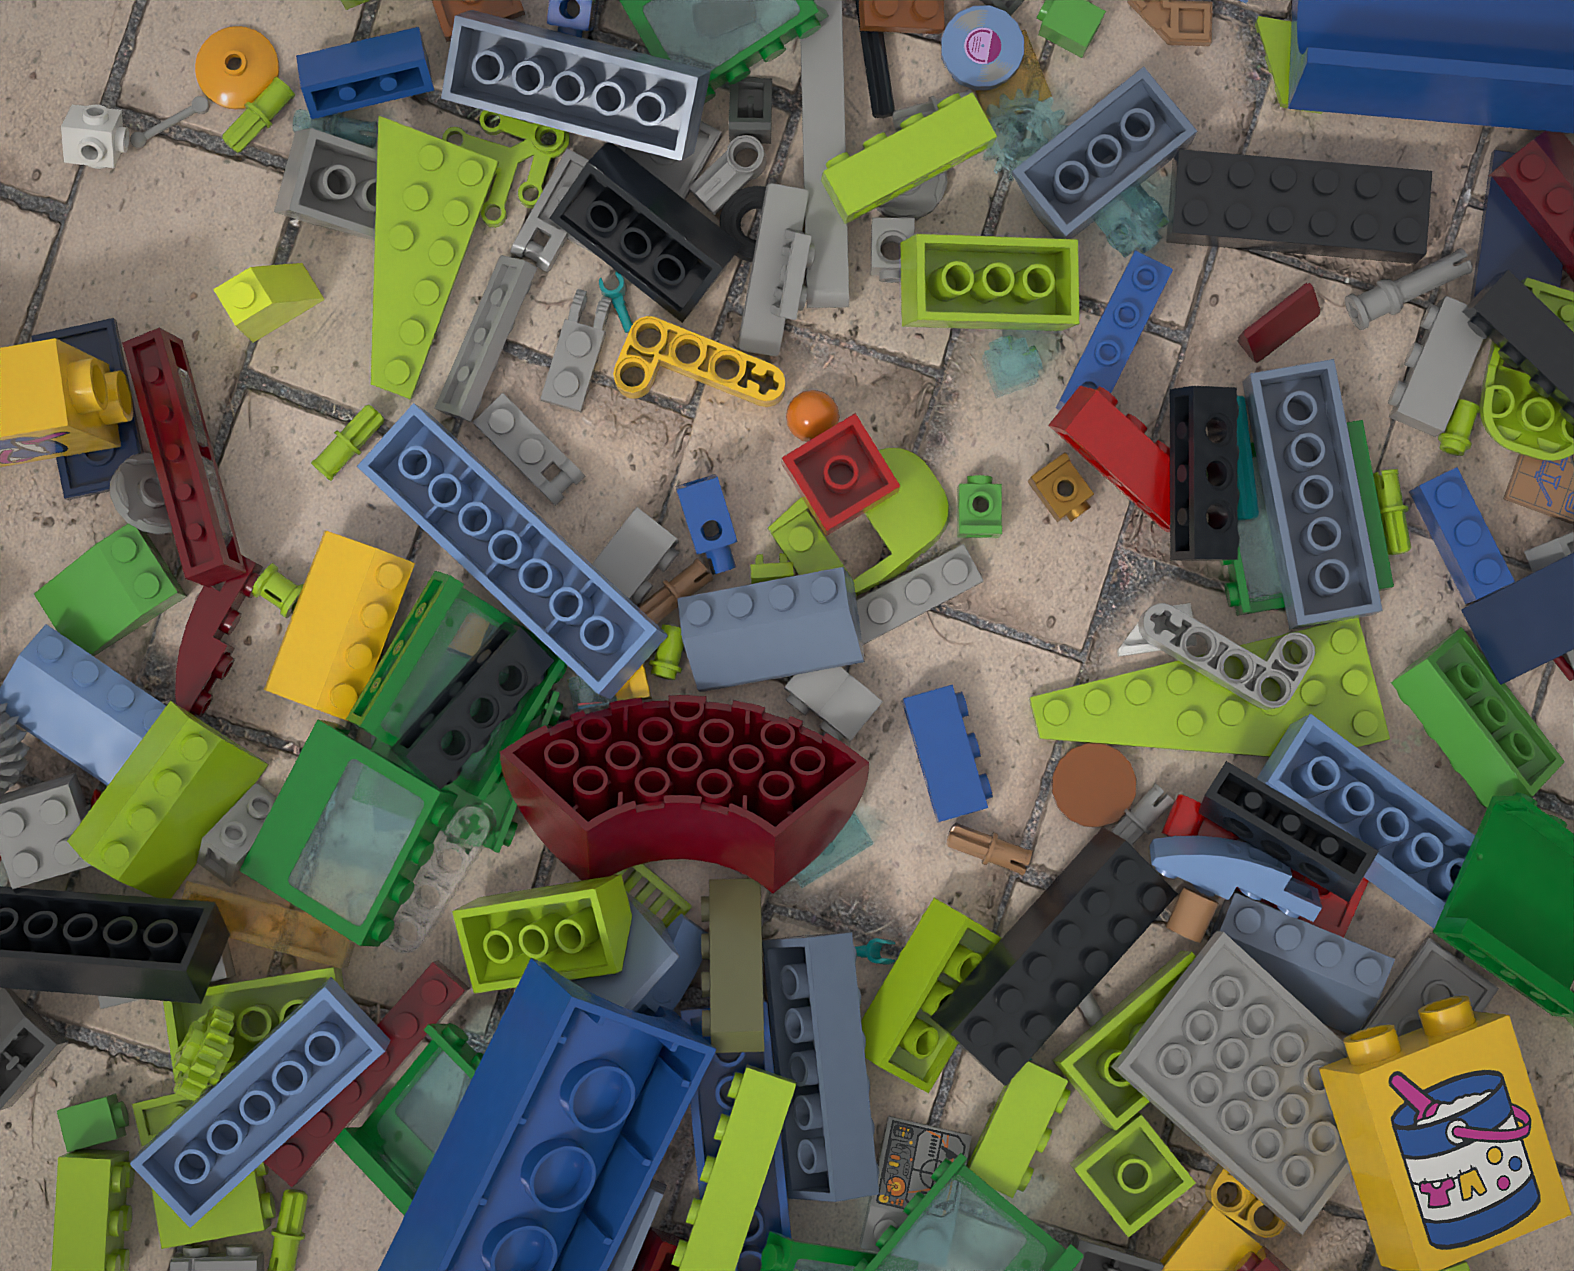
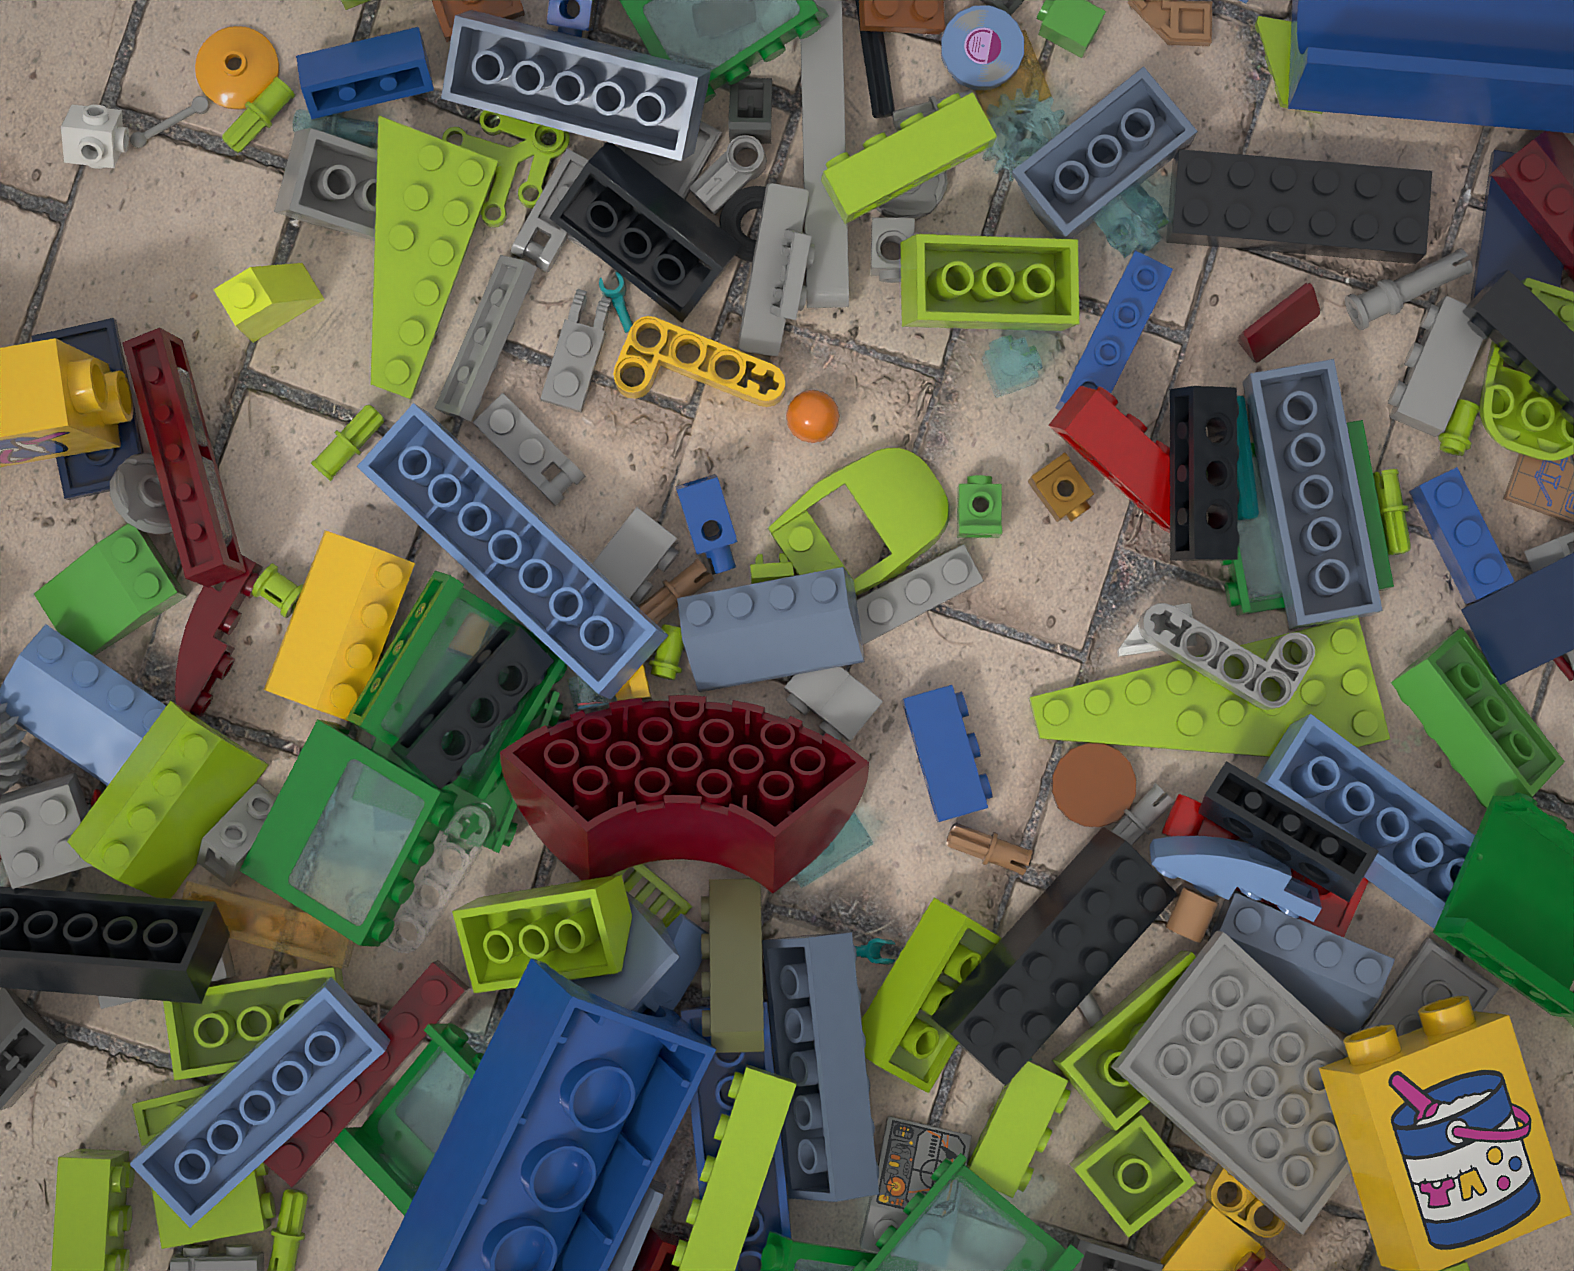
(93, 1122): bright green brick -> none
(204, 1053): lime gear -> none
(840, 474): red brick -> none

